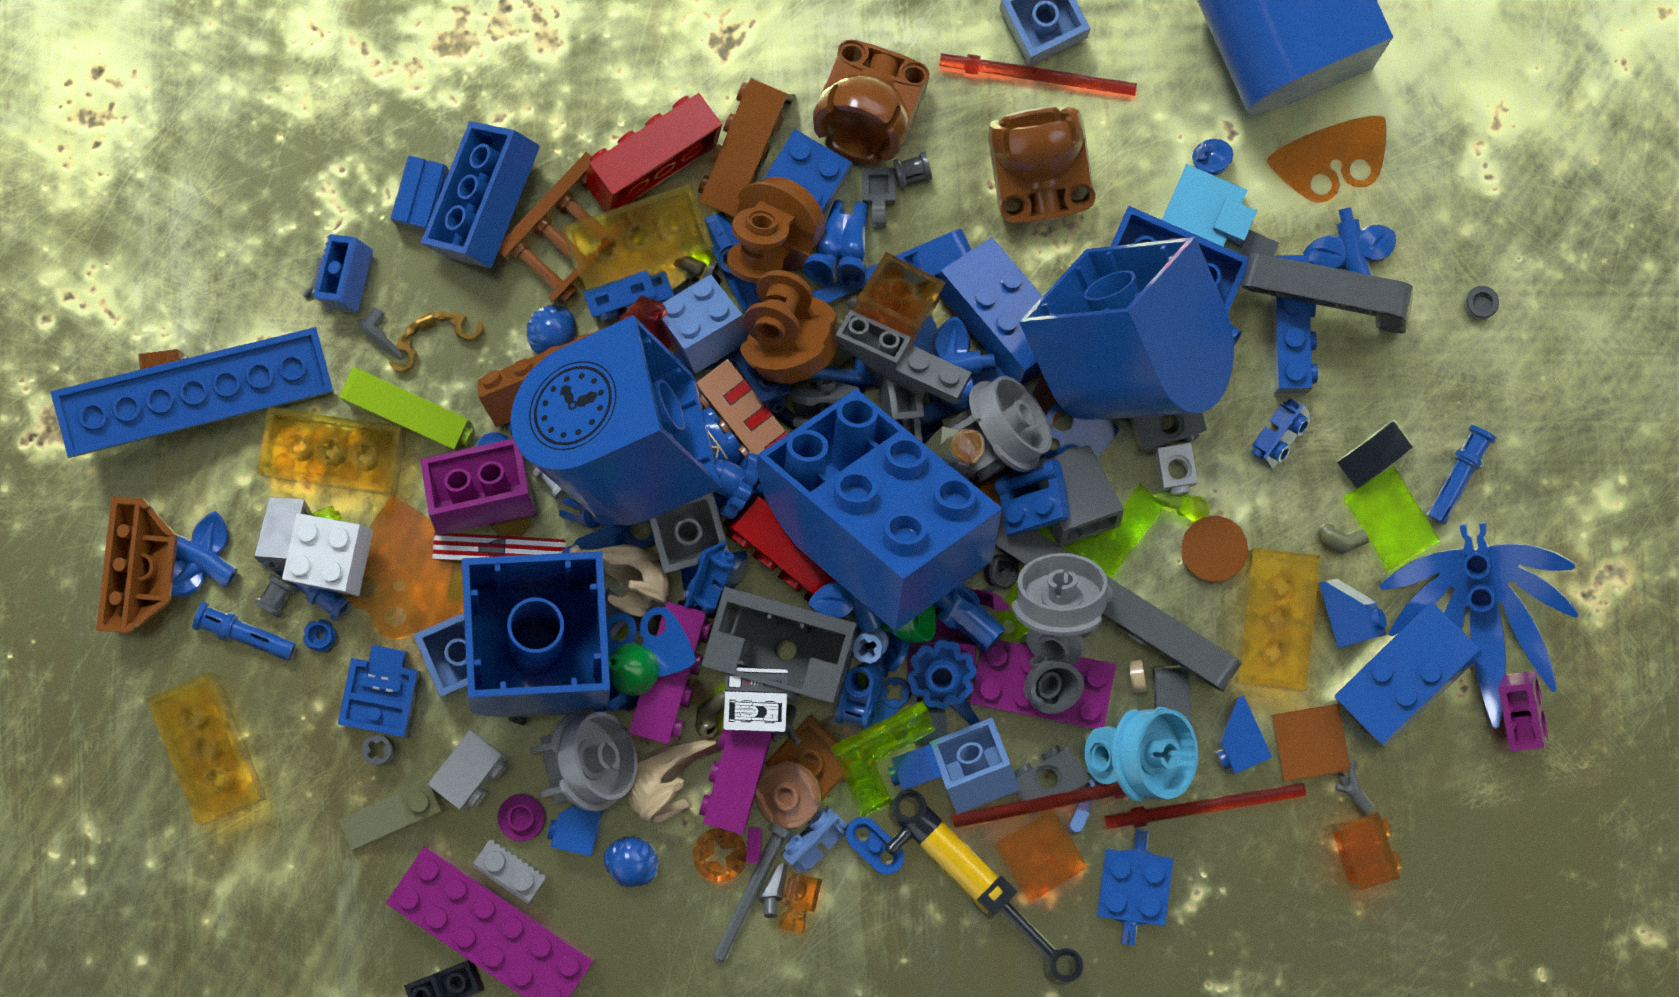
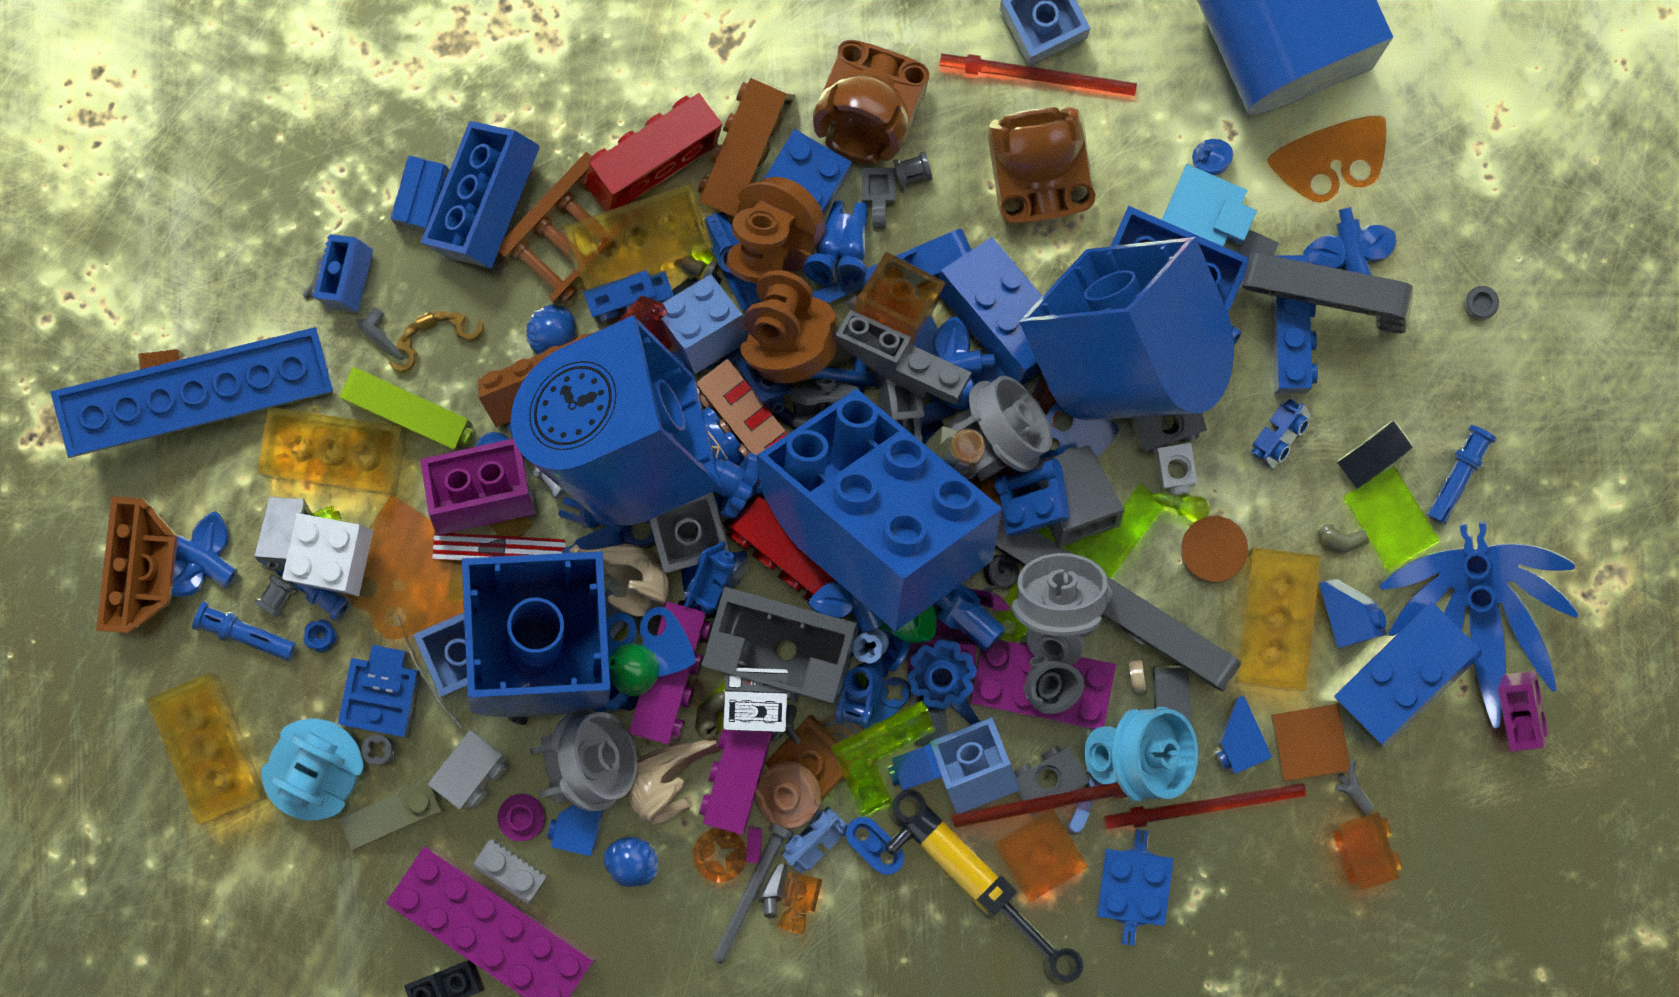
(312, 769): none -> medium azure piece
(423, 675): none -> white sticker

